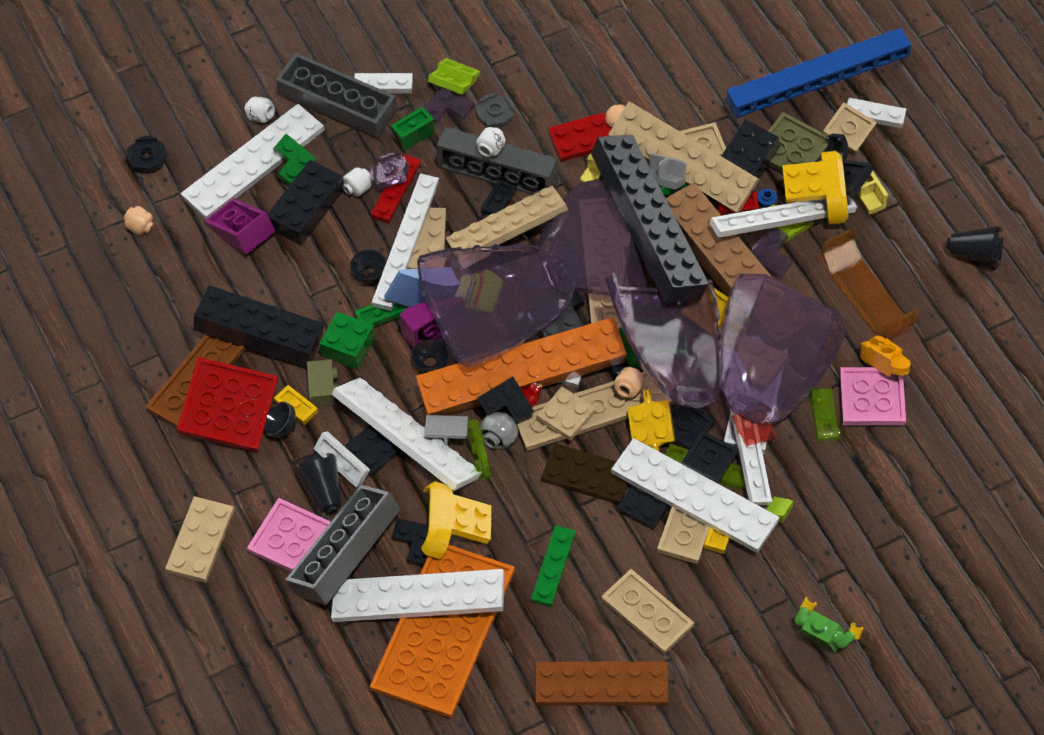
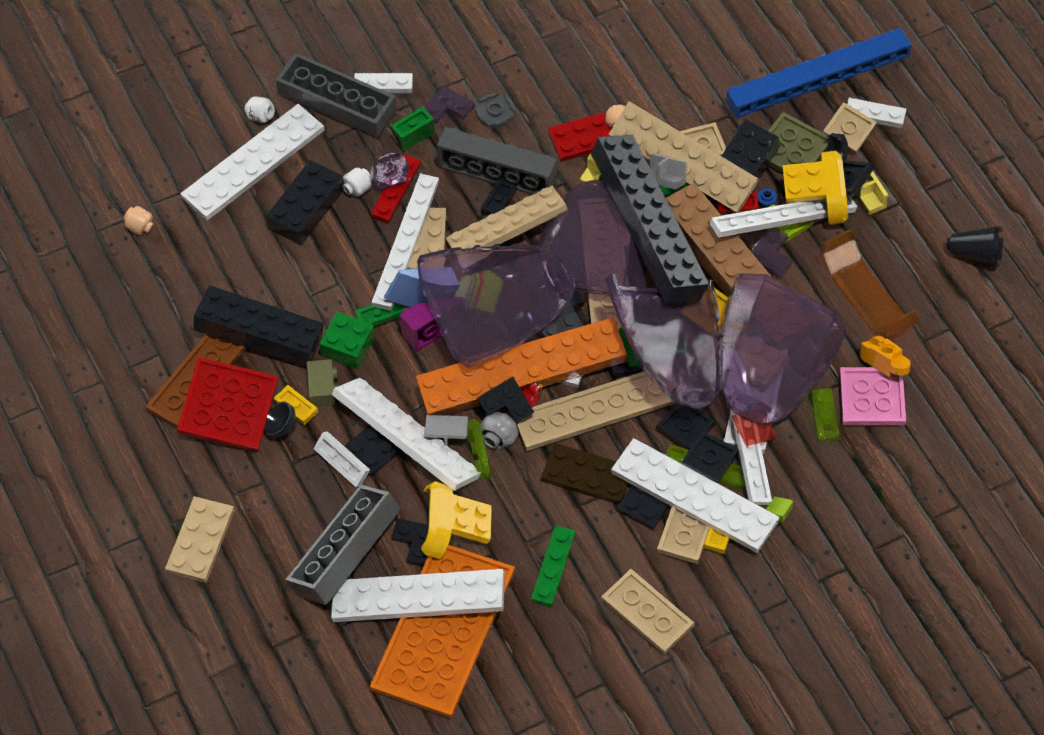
(150, 163): black plate -> none
(241, 225): magenta slope -> none
(286, 535): bright pink plate -> none
(295, 156): green plate -> none
(321, 481): black cone -> none
(364, 260): black piece -> none
(429, 349): black piece -> none
(454, 76): lime slope -> none
(490, 142): white head -> none
(566, 413): tan plate -> none
(601, 683): dark orange plate -> none
(629, 382): light nougat head -> none
(651, 422): yellow plate -> none
(823, 630): bright green torso -> none

